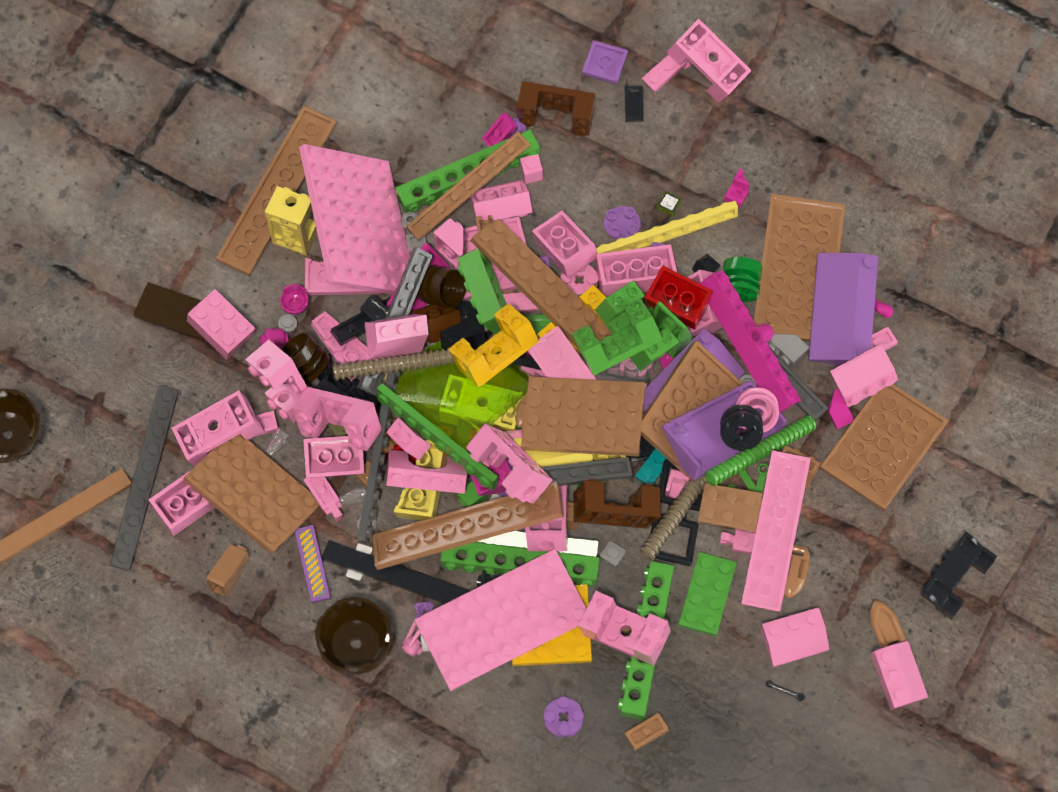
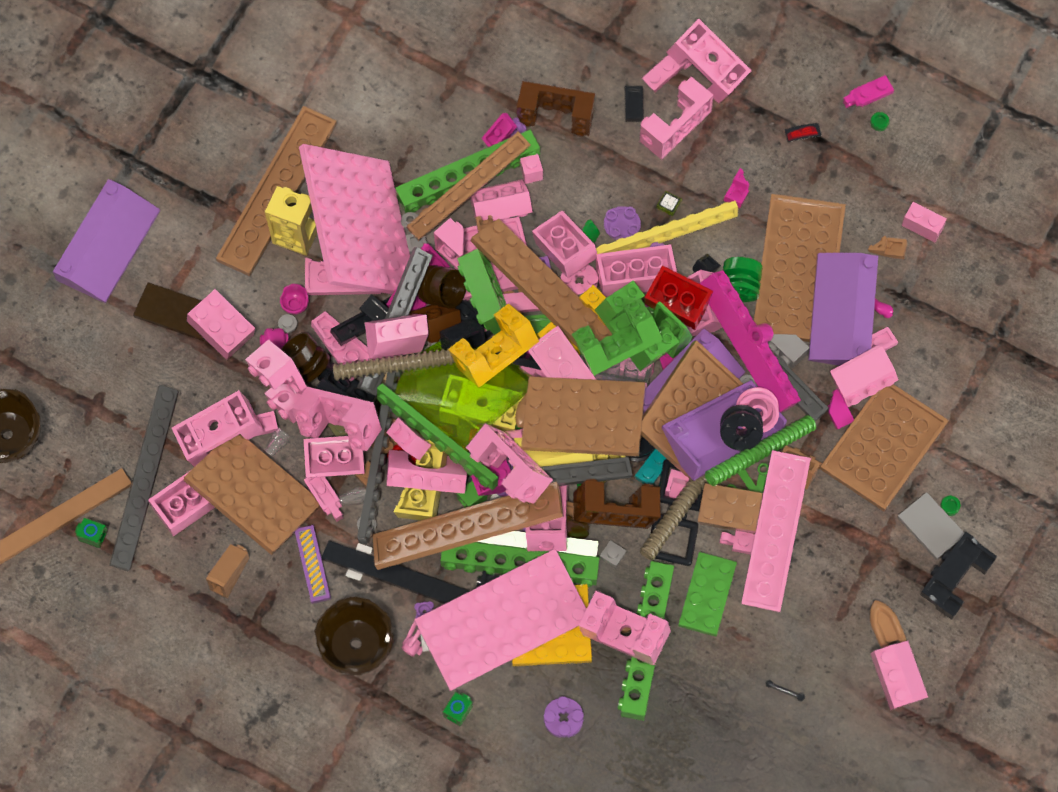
(91, 532): none -> green brick
(106, 241): none -> medium lavender slope
(458, 708): none -> green brick
(576, 529): none -> dark brown dish
(591, 231): none -> green slope
(605, 62): medium lavender plate -> none
(646, 732): medium nougat plate -> none
(696, 105): none -> bright pink plate
(795, 637): bright pink slope -> none
(797, 571): medium nougat piece -> none
(803, 131): none -> sticker
(869, 92): none -> dark pink hinge
(879, 121): none -> green tile
(890, 247): none -> medium nougat slope
(924, 222): none -> bright pink brick
(931, 526): none -> light grey tile
(950, 505): none -> green tile

